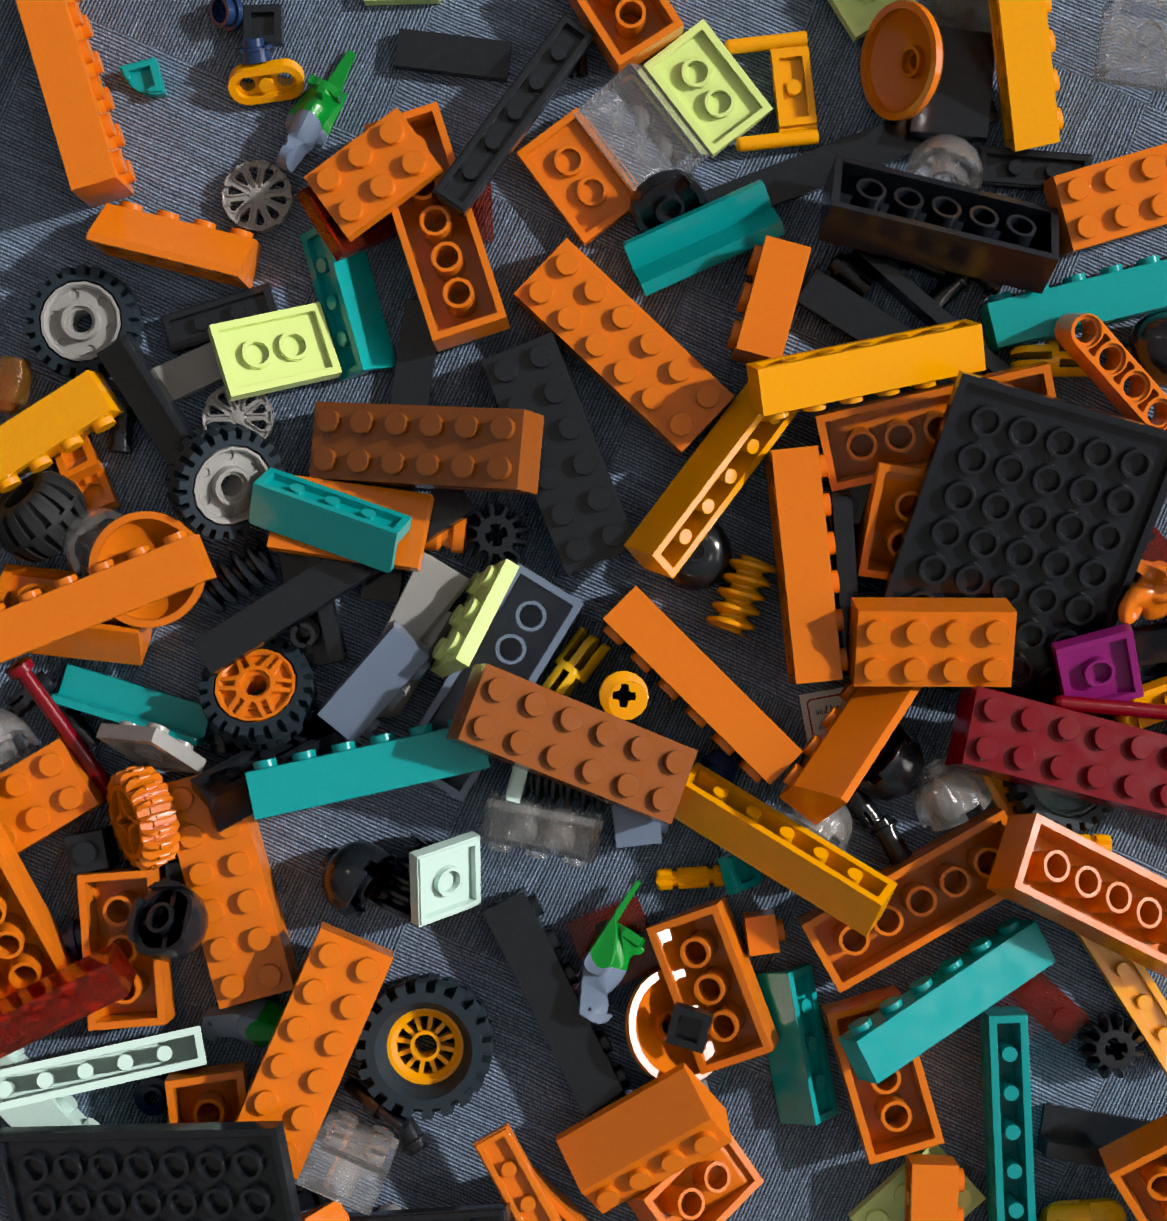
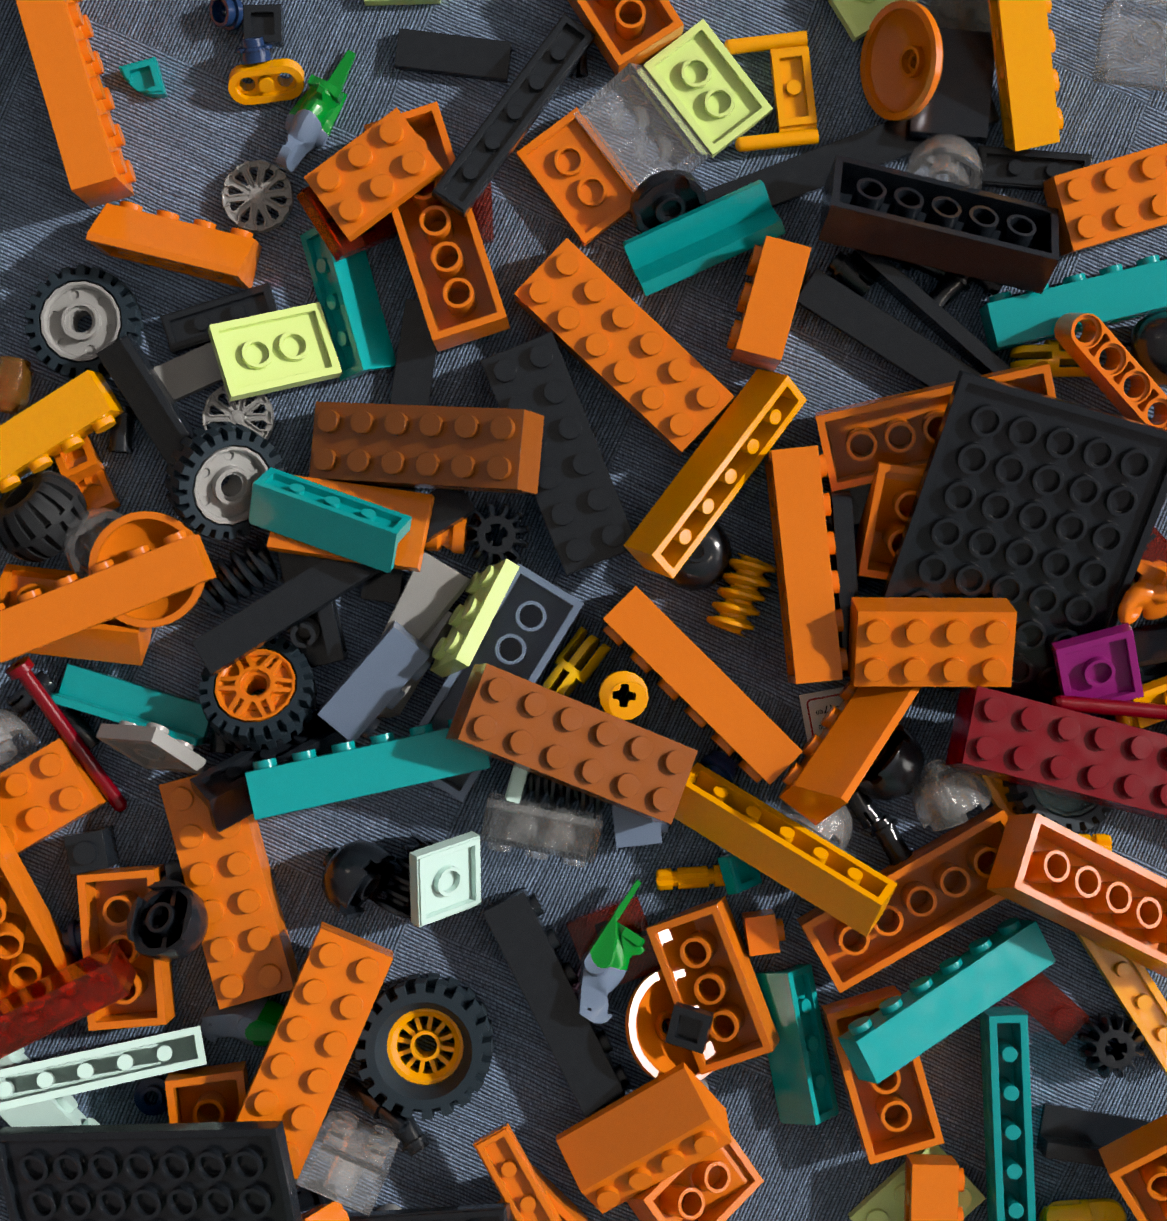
(143, 817): orange gear -> none
(865, 368): light orange brick -> none

